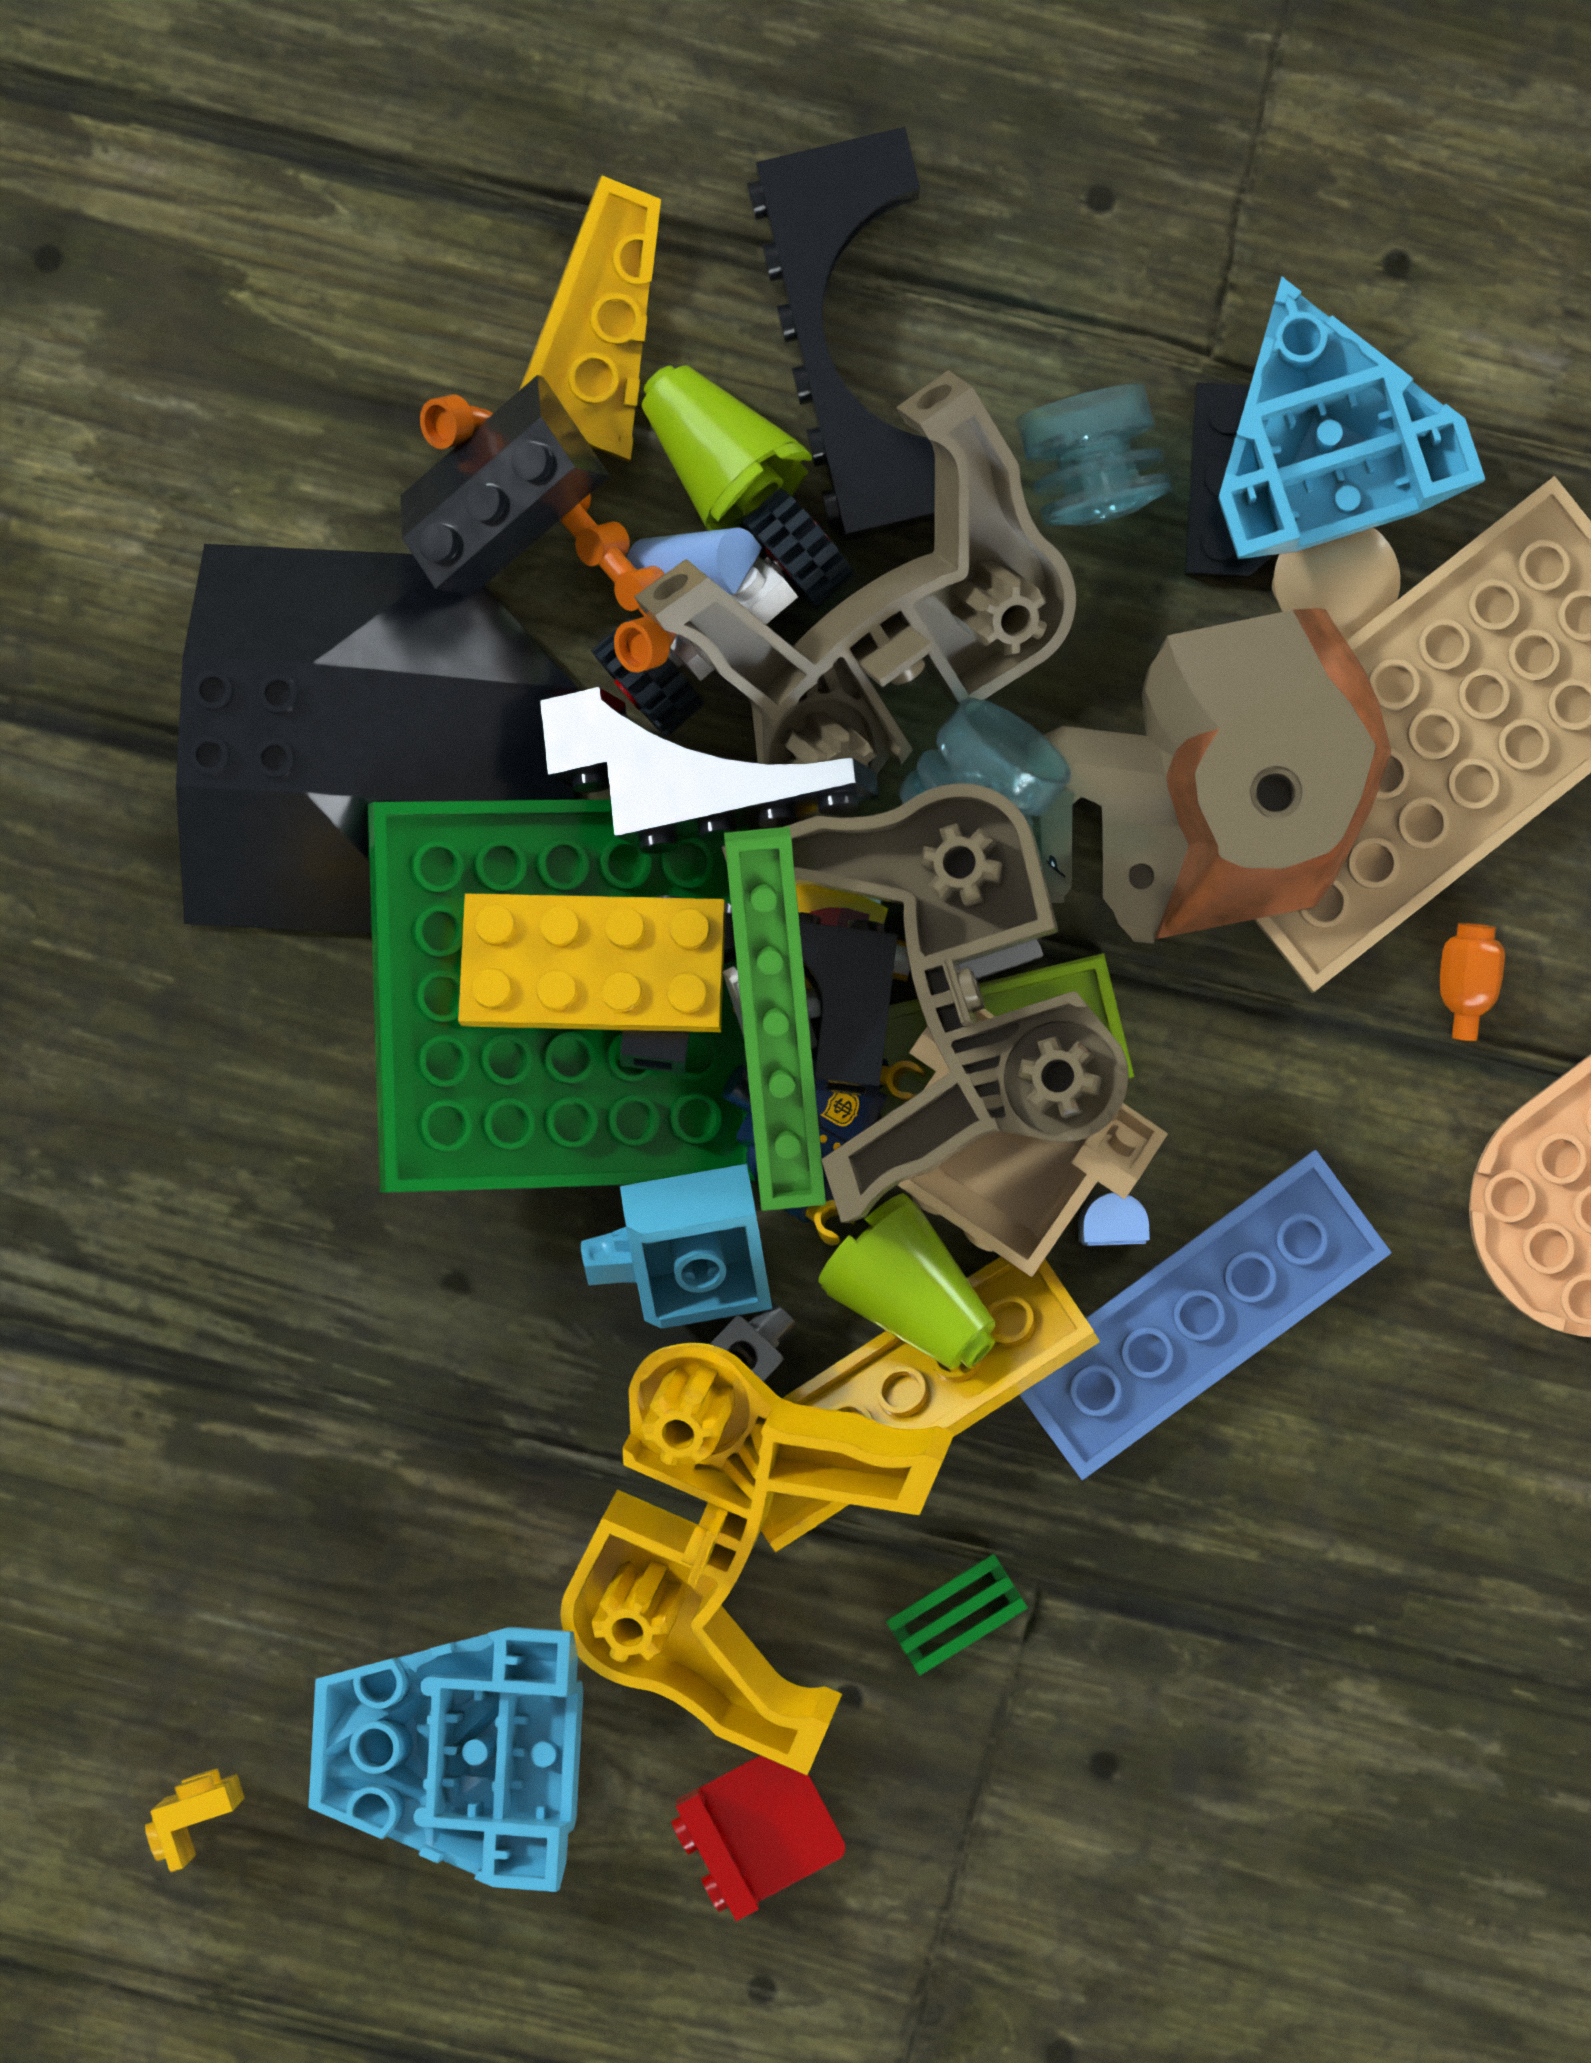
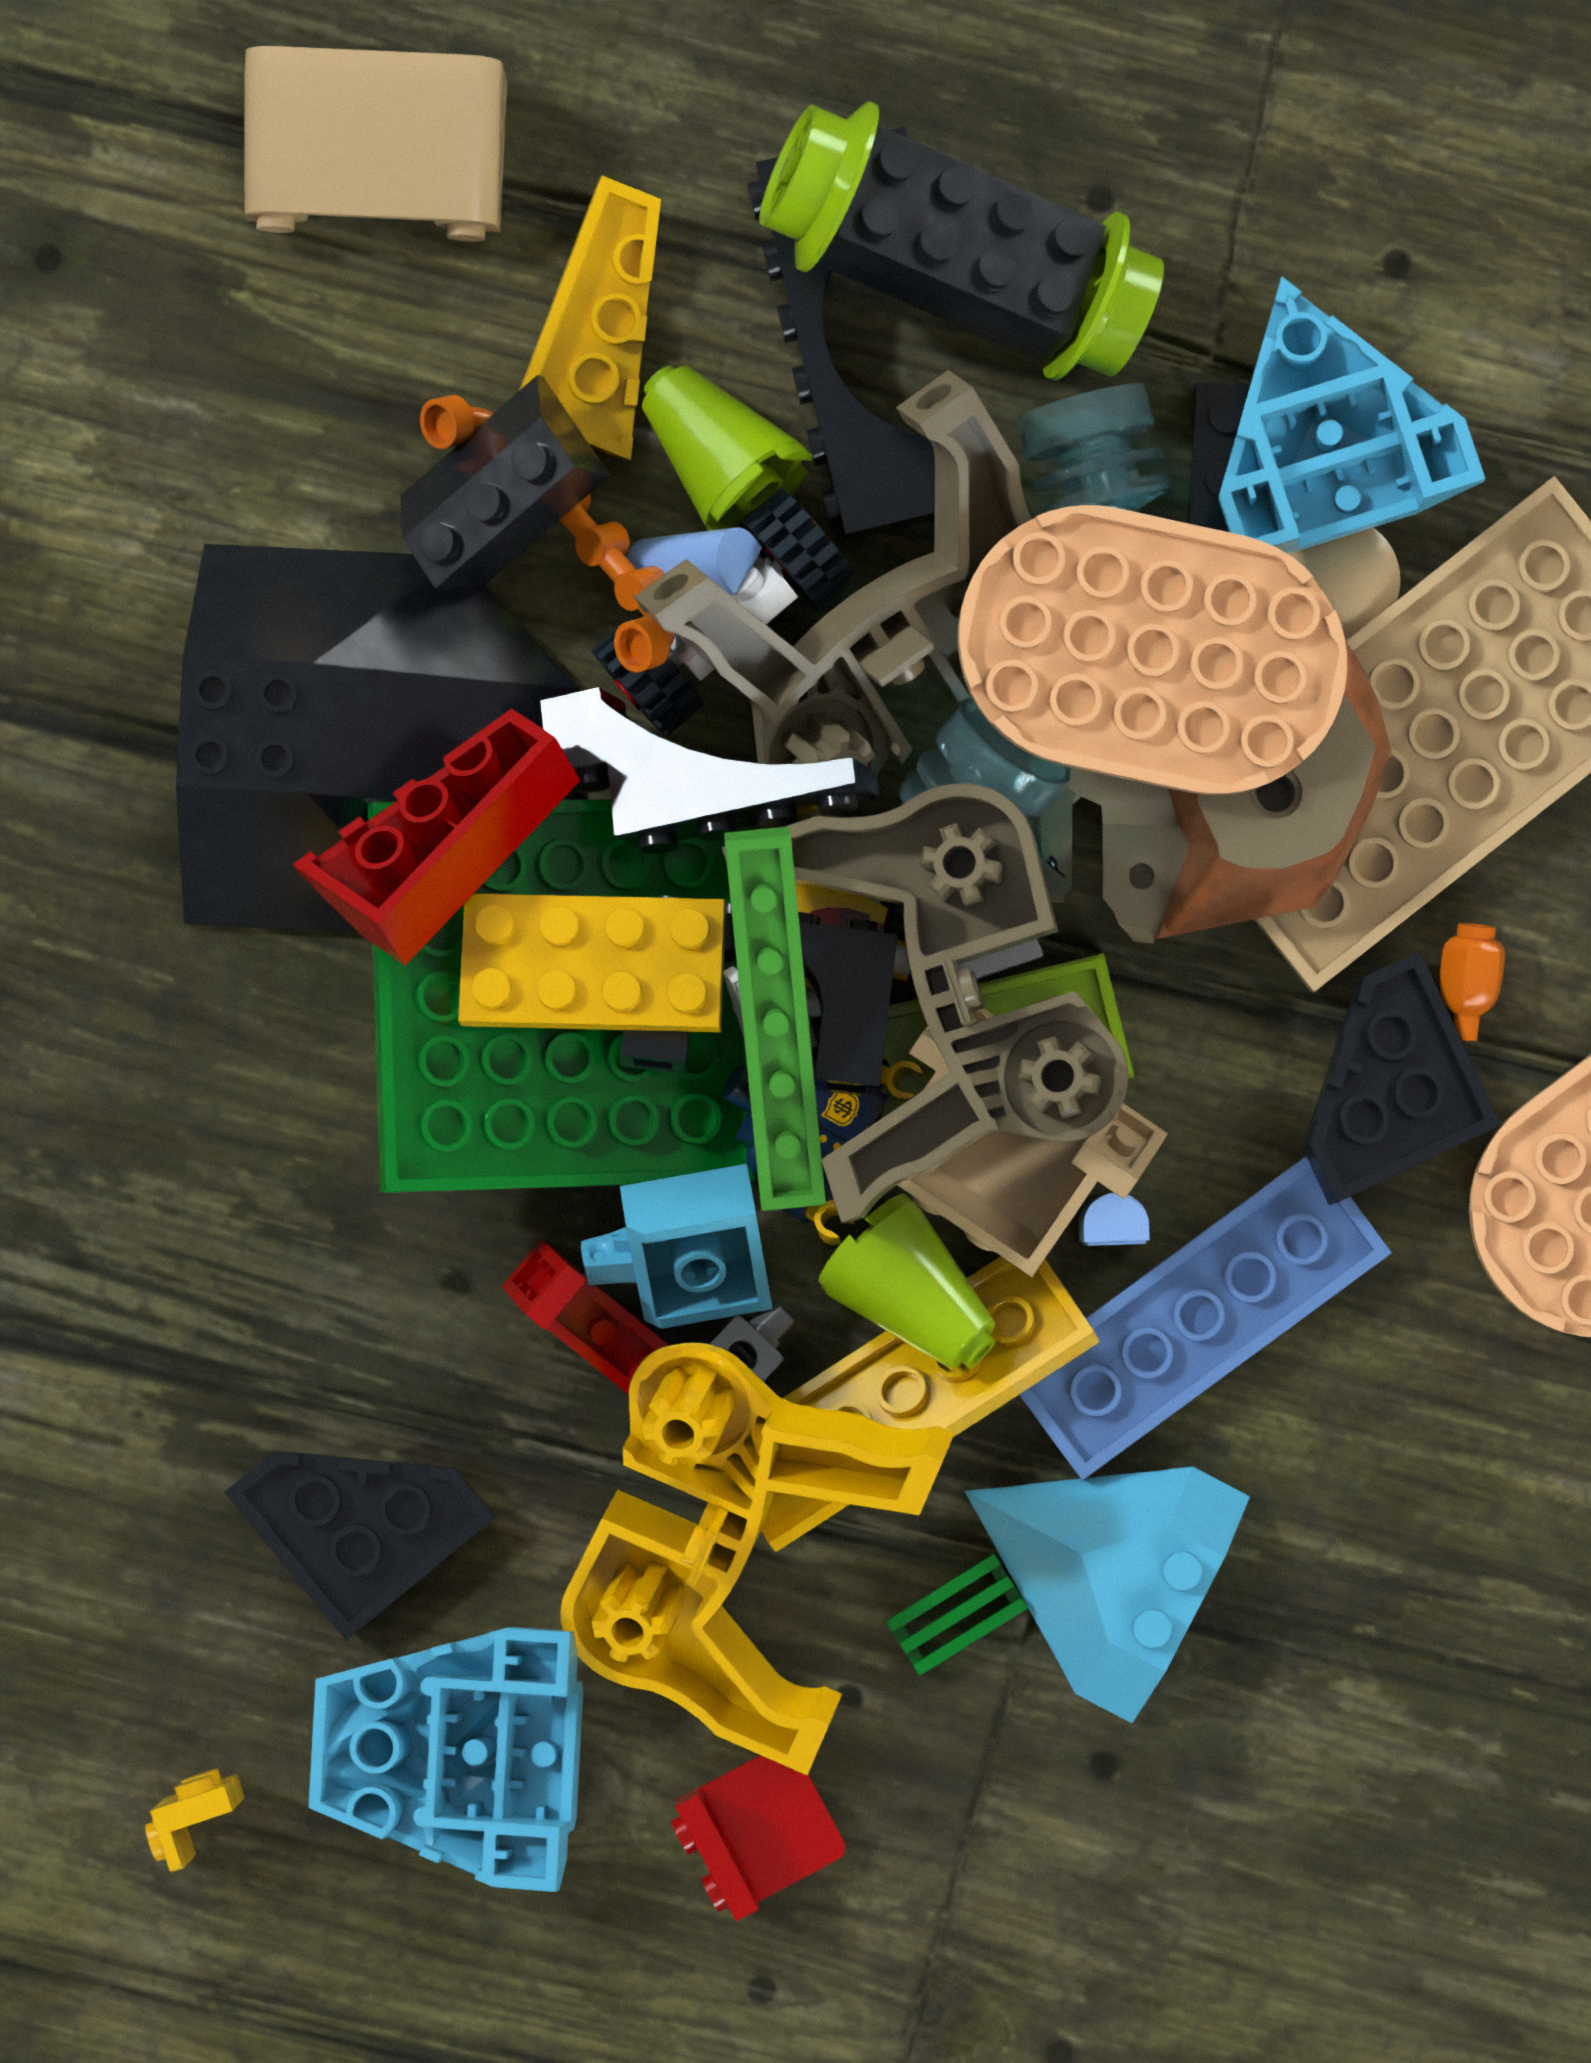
(357, 1526): none -> black plate
(373, 137): none -> tan windscreen
(442, 836): none -> red wedge
(581, 1314): none -> red bracket
(961, 243): none -> black brick
(1113, 1569): none -> medium azure wedge
(1152, 650): none -> light nougat plate
(1393, 1085): none -> black plate

